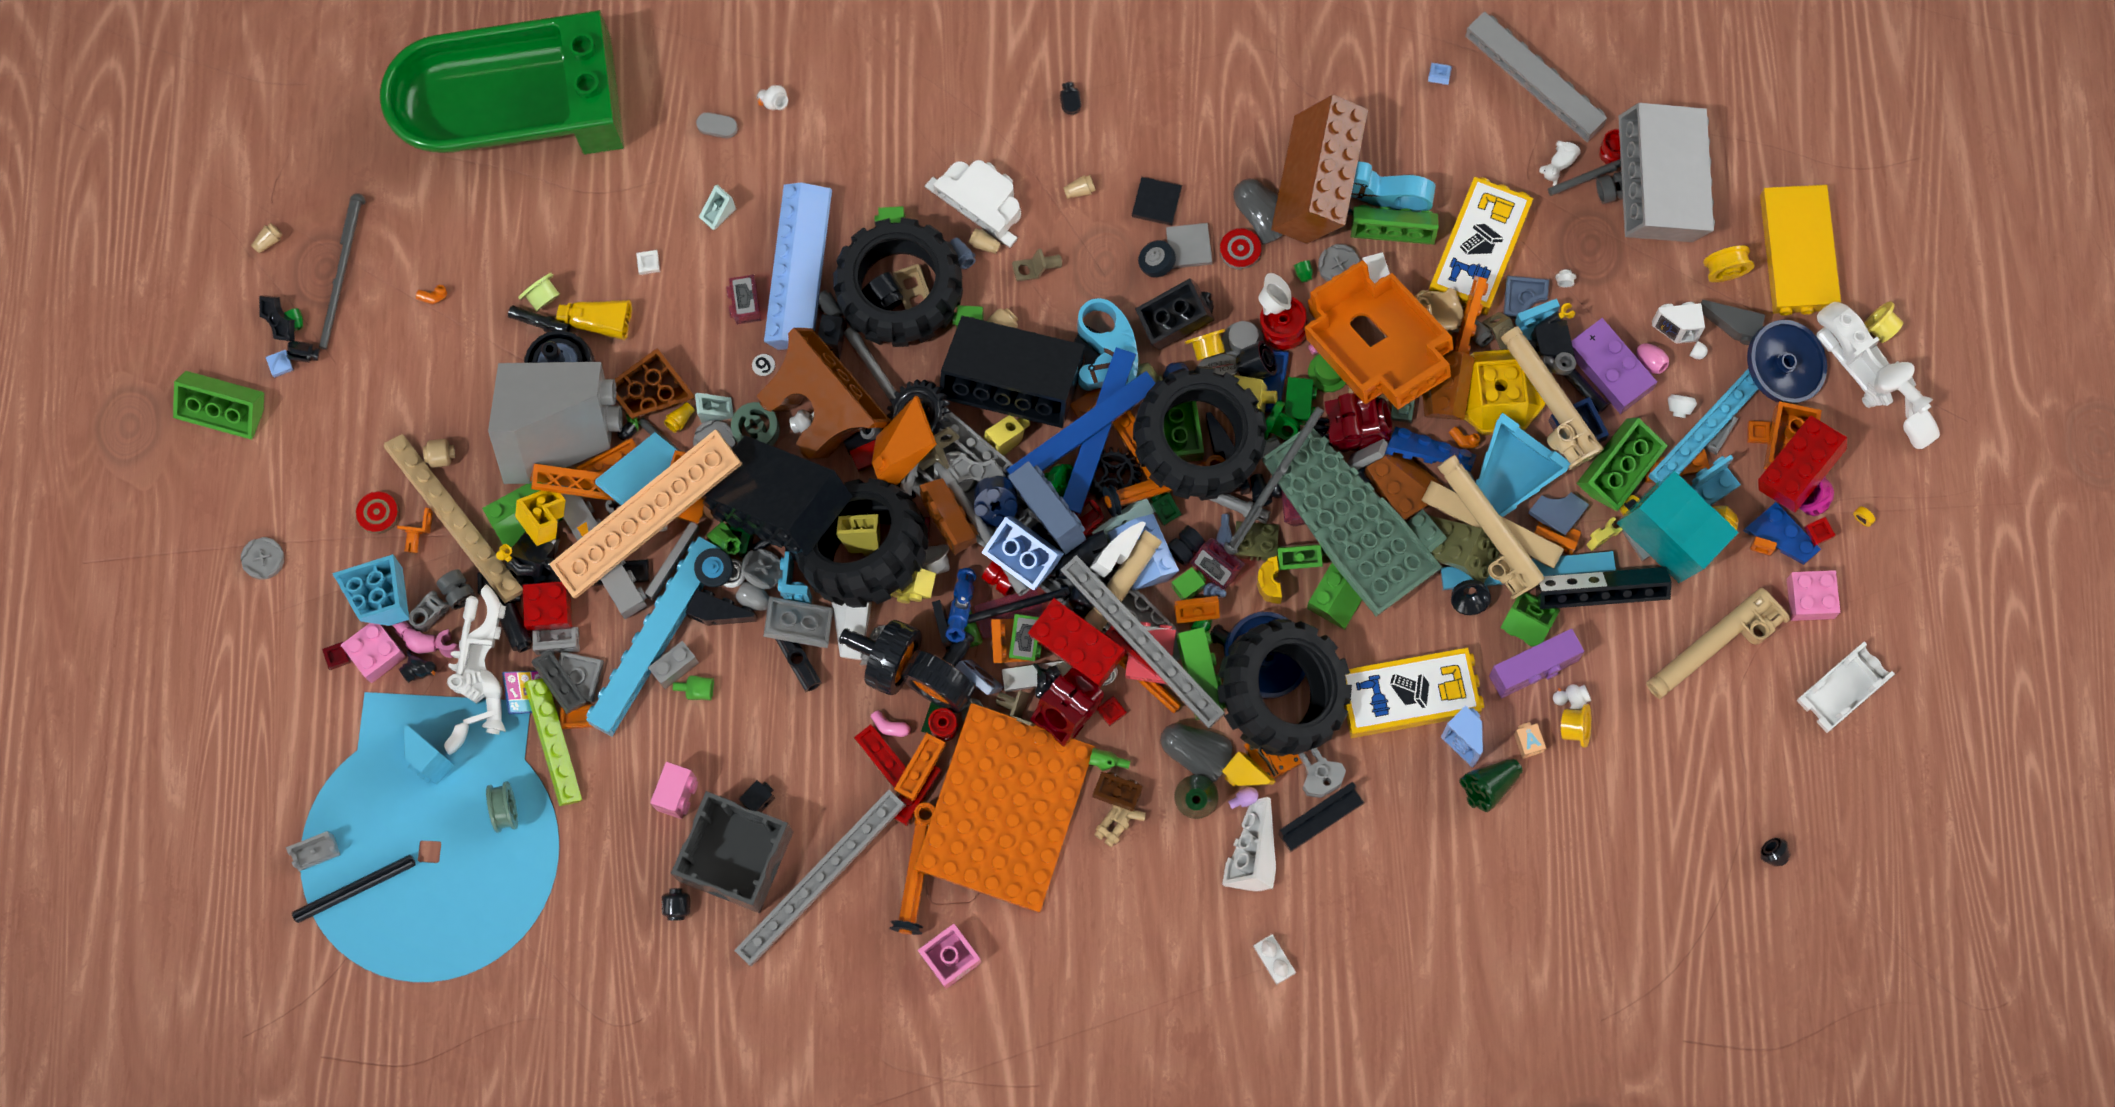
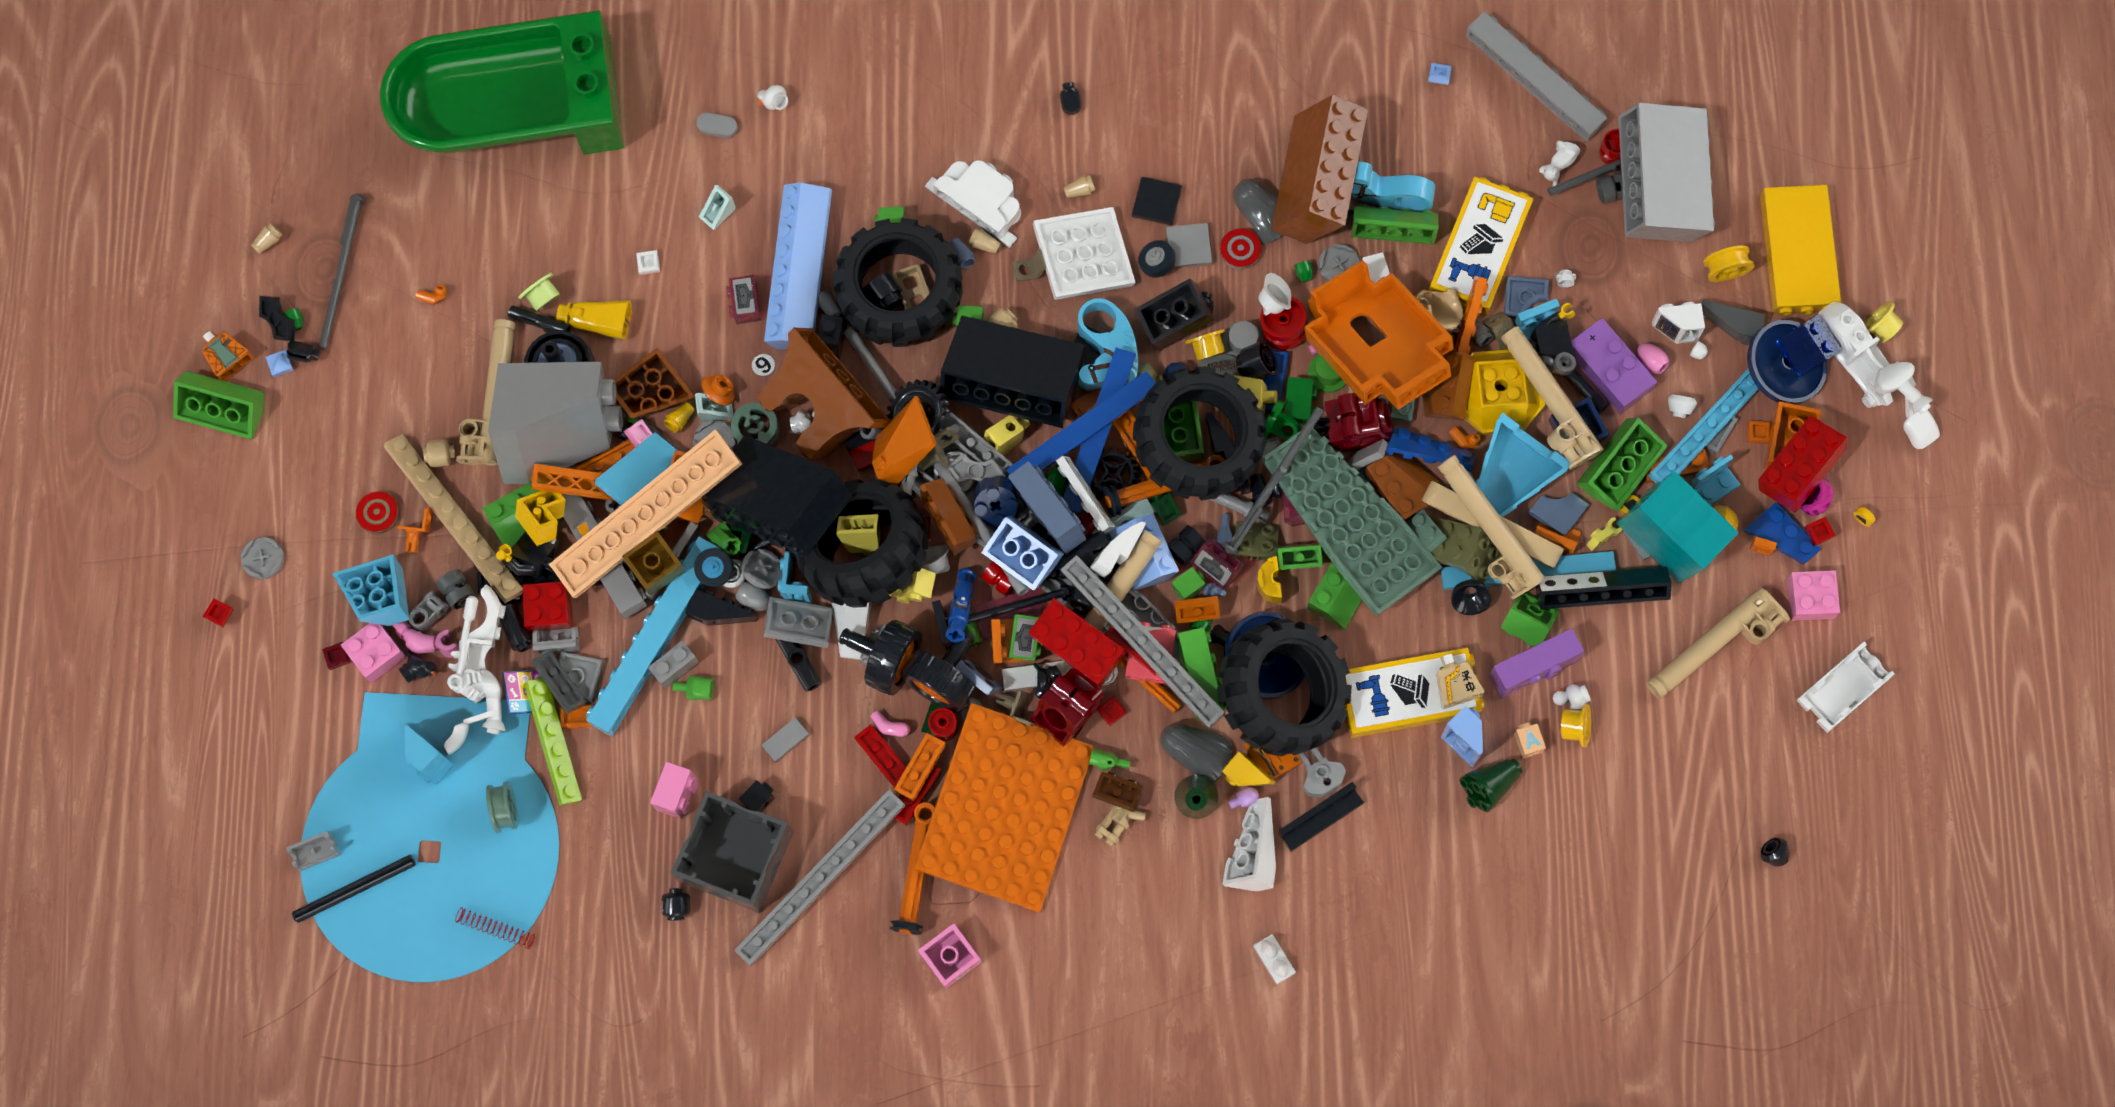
(218, 613): none -> red tile
(225, 355): none -> torso
(459, 920): none -> piece
(477, 447): none -> tan piece
(638, 432): none -> bright pink tile
(653, 563): none -> pearl gold brick
(718, 389): none -> orange piece
(785, 740): none -> light grey tile
(1080, 488): none -> white plate
(1084, 253): none -> white plate
(1457, 683): none -> tan torso
(1808, 345): none -> clear blue slope

